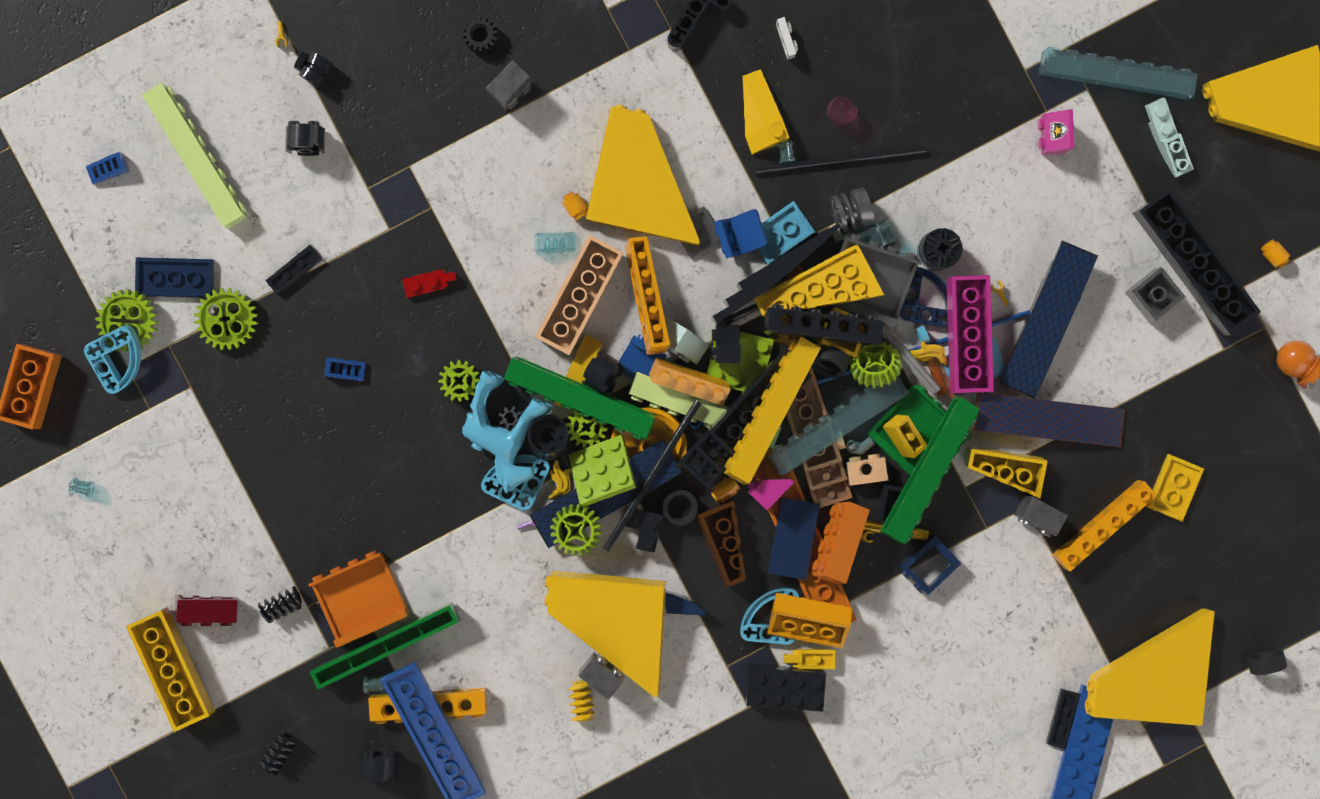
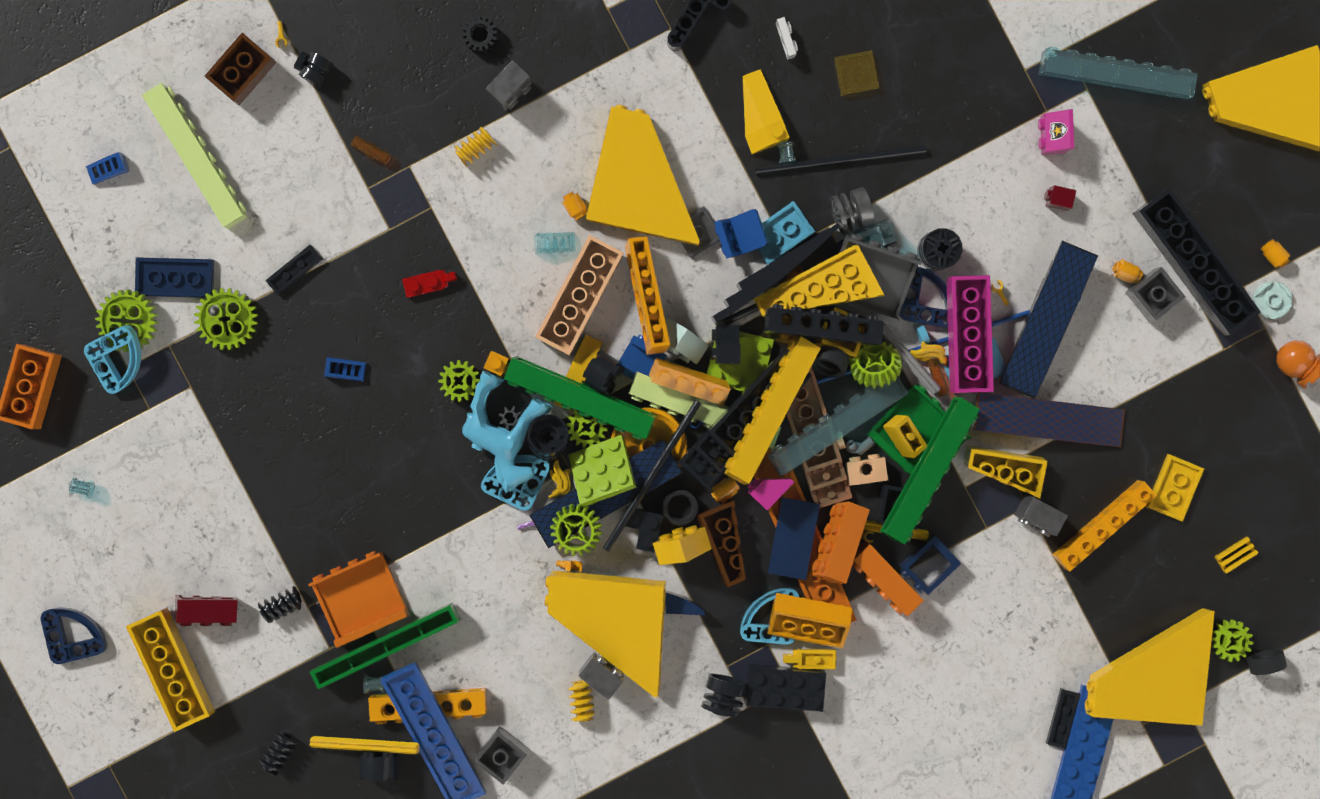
(68, 649): none -> dark blue beam
(240, 69): none -> reddish brown brick
(305, 138): black brick -> none
(364, 745): none -> yellow axle
(370, 150): none -> clear orange pin
(474, 146): none -> yellow piece
(497, 363): none -> light orange brick
(501, 755): none -> flat silver brick
(570, 565): none -> light orange piece
(681, 545): none -> yellow brick
(725, 690): none -> black wheel
(841, 111): clear pink hair -> none
(856, 73): none -> clear yellow tile
(889, 582): none -> orange brick
(1060, 197): none -> dark red brick
(1127, 271): none -> light orange brick
(1167, 139): light aqua slope -> none
(1239, 640): none -> lime gear
(1250, 546): none -> yellow tile
(1273, 300): none -> light aqua tile

